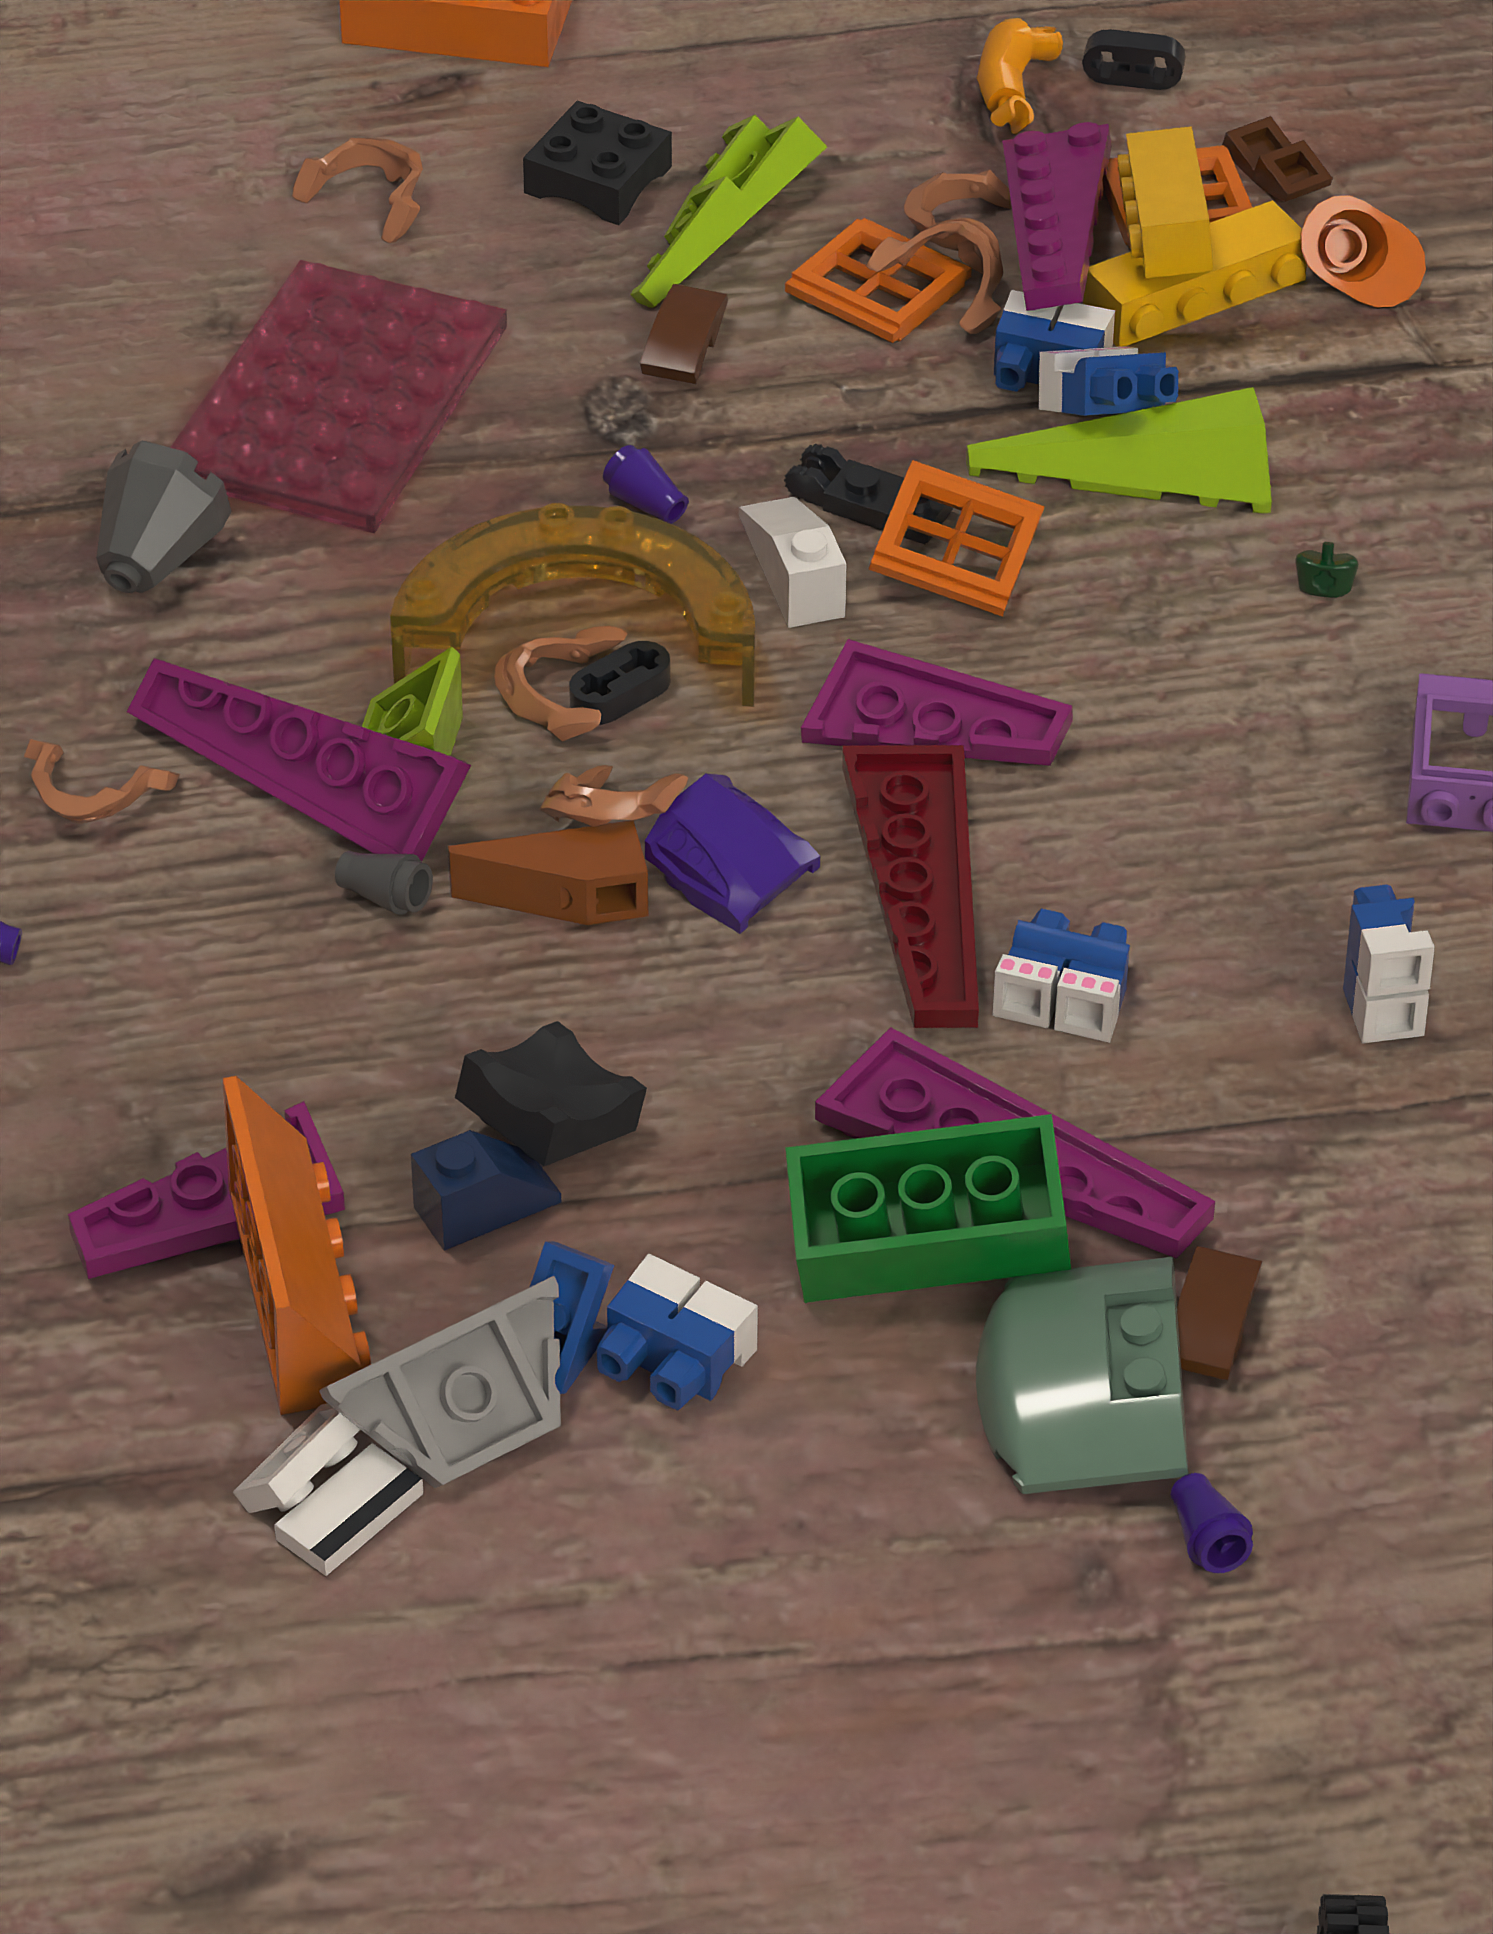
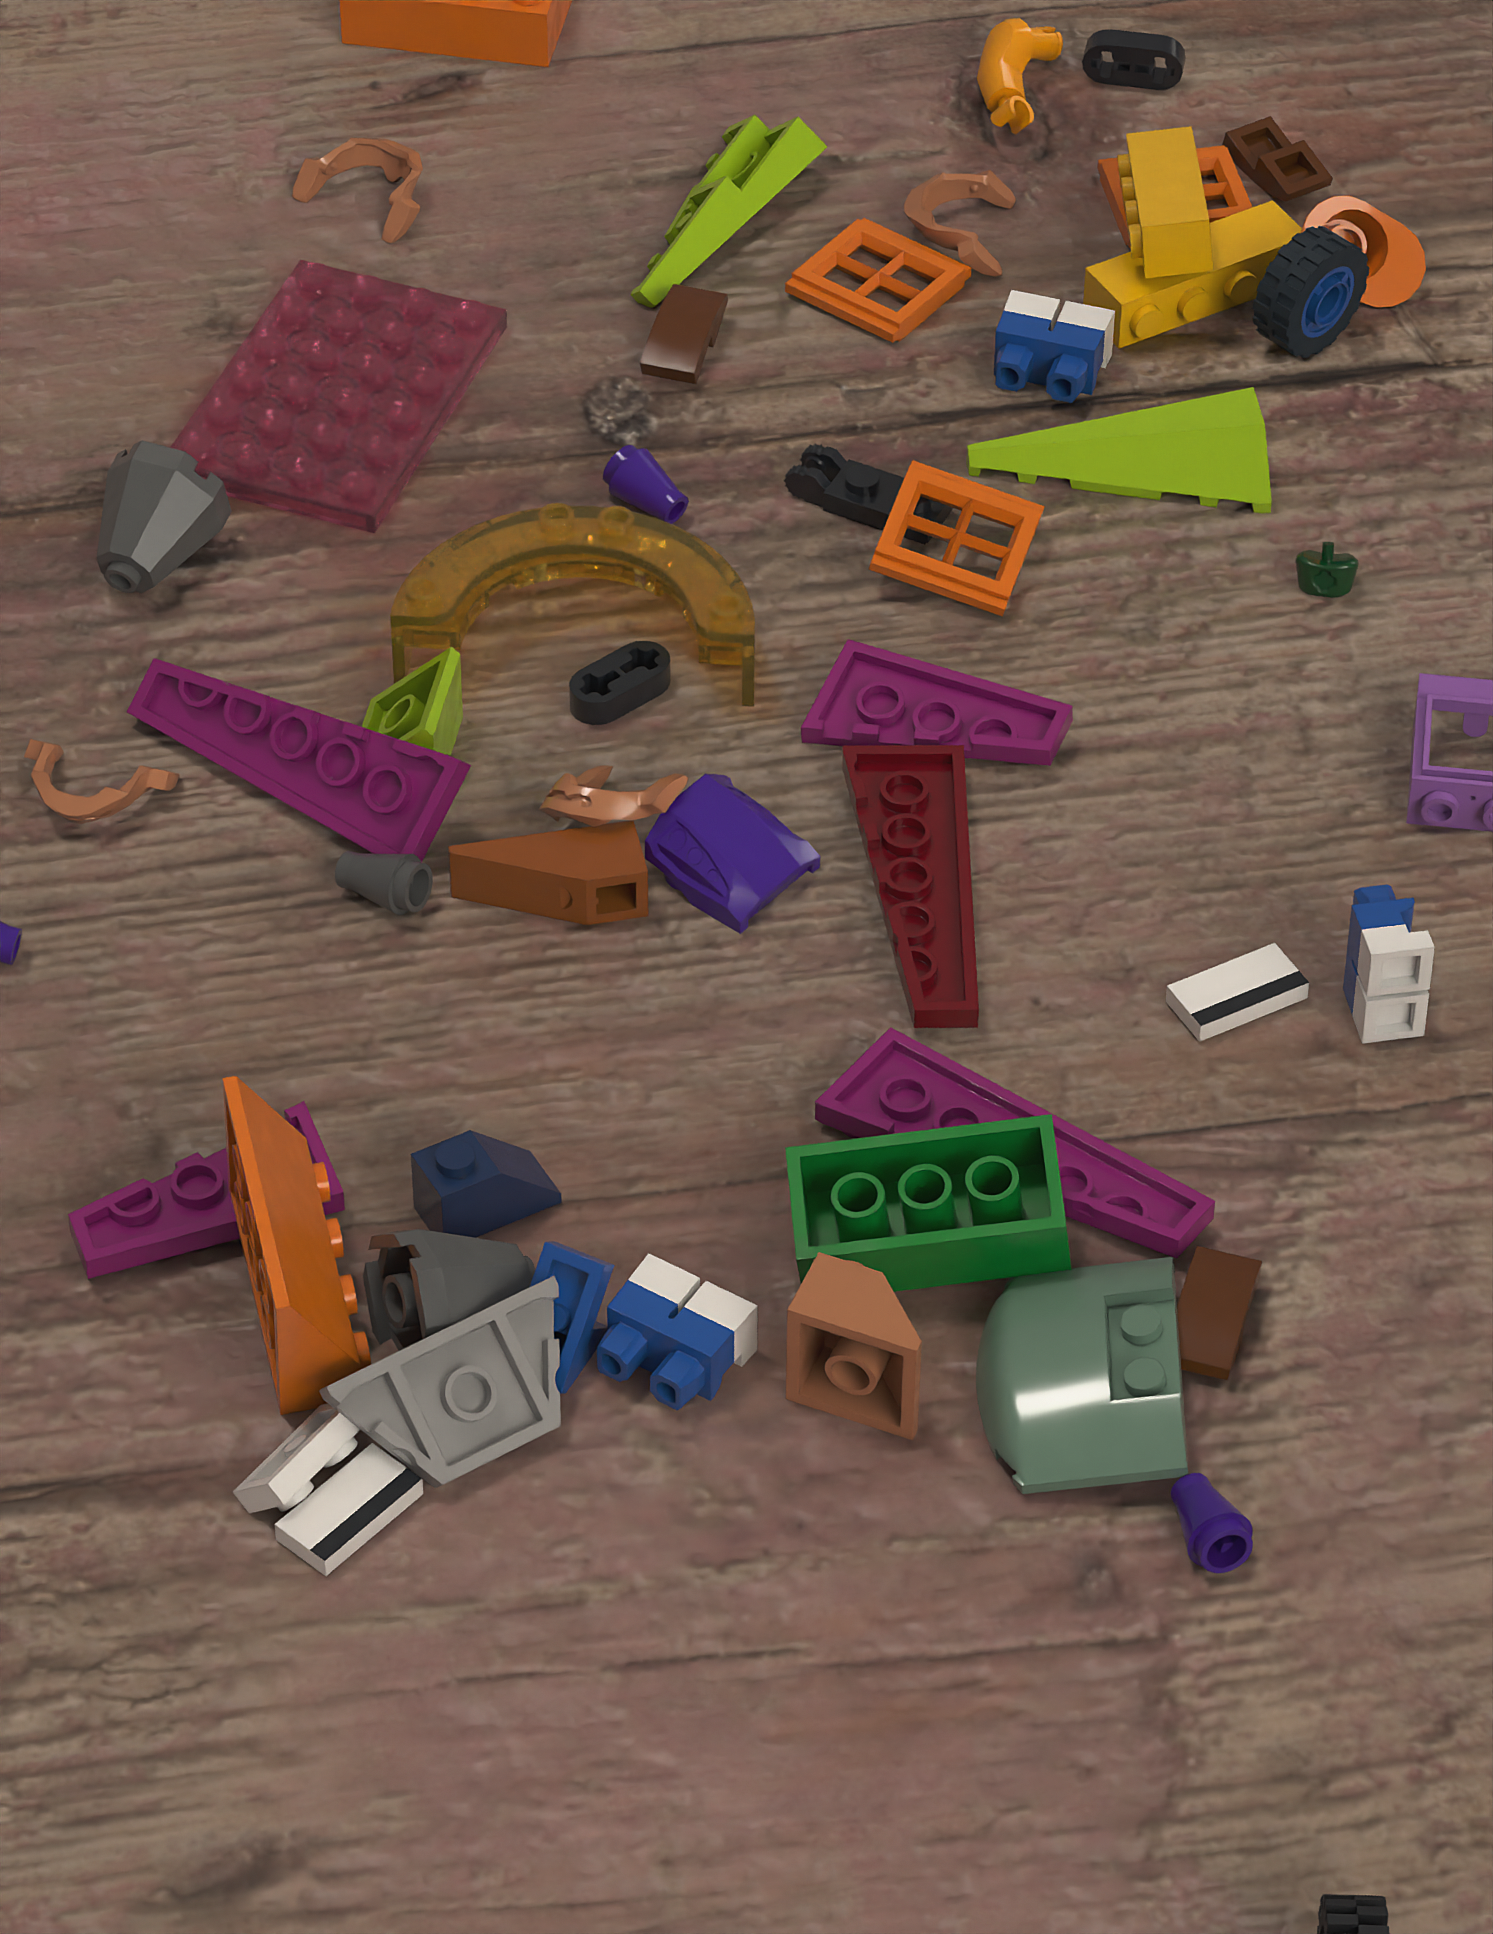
(436, 1281): none -> dark grey cone
(528, 703): nougat helmet -> none
(549, 1095): black brick -> none
(597, 160): black brick -> none
(797, 560): white slope -> none
(853, 1348): none -> nougat slope
(982, 309): nougat helmet -> none
(1054, 208): magenta wing -> none
(1064, 972): hips -> none
(1105, 381): blue hips -> none
(1237, 992): none -> white tile
(1310, 291): none -> black wheel

